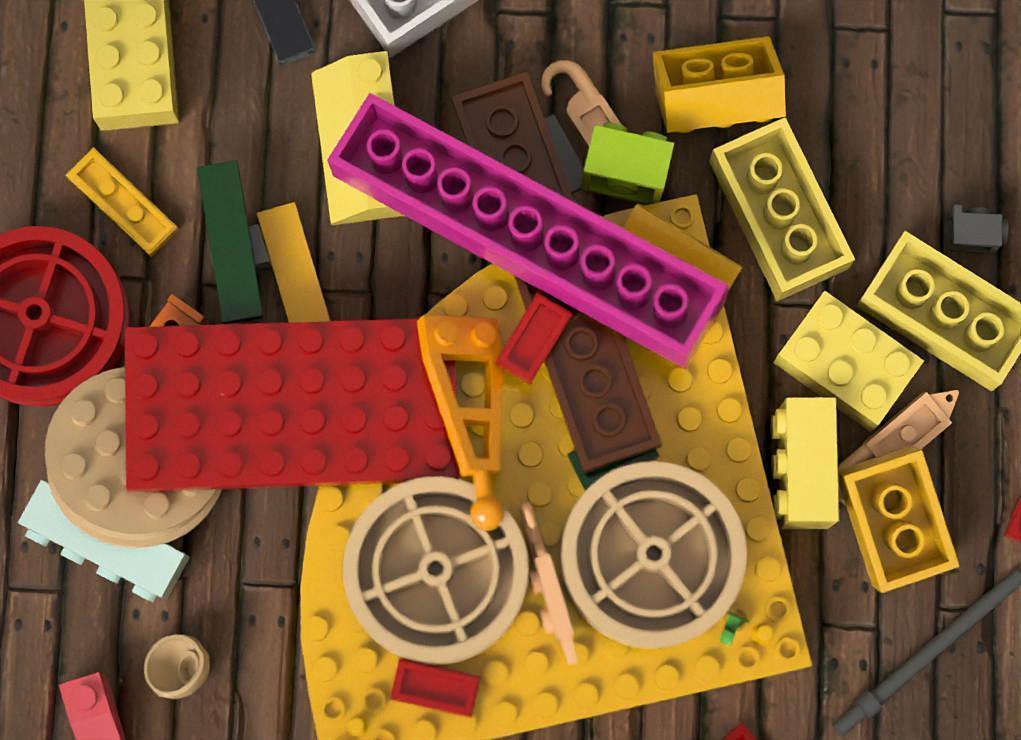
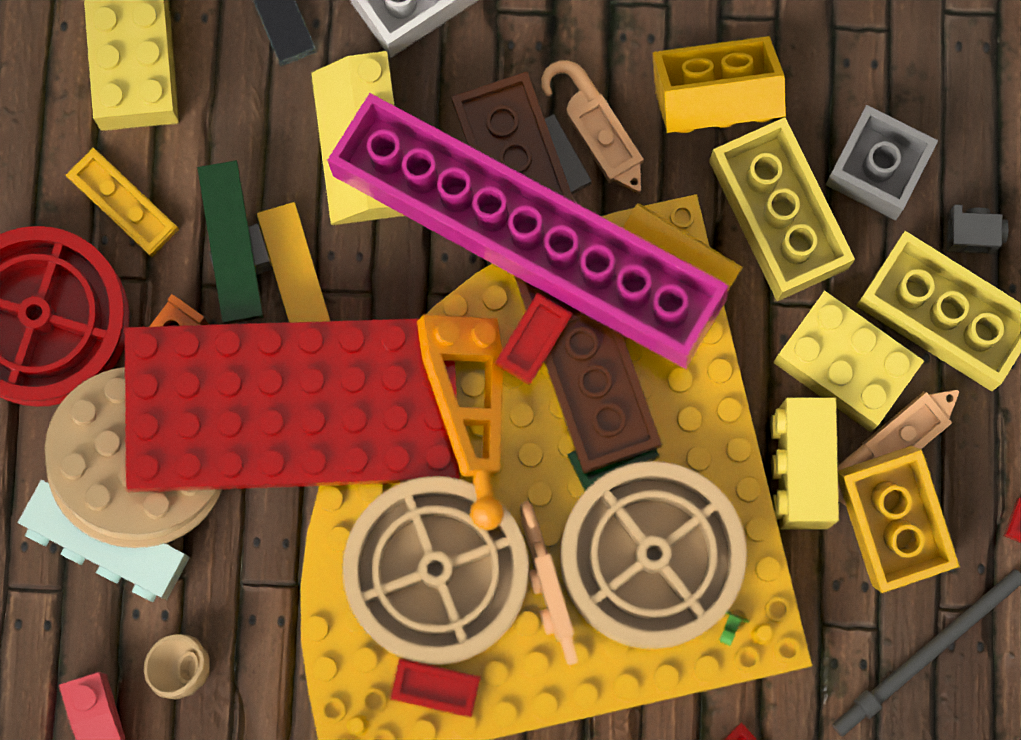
(627, 164): lime brick -> none
(881, 162): none -> light grey brick

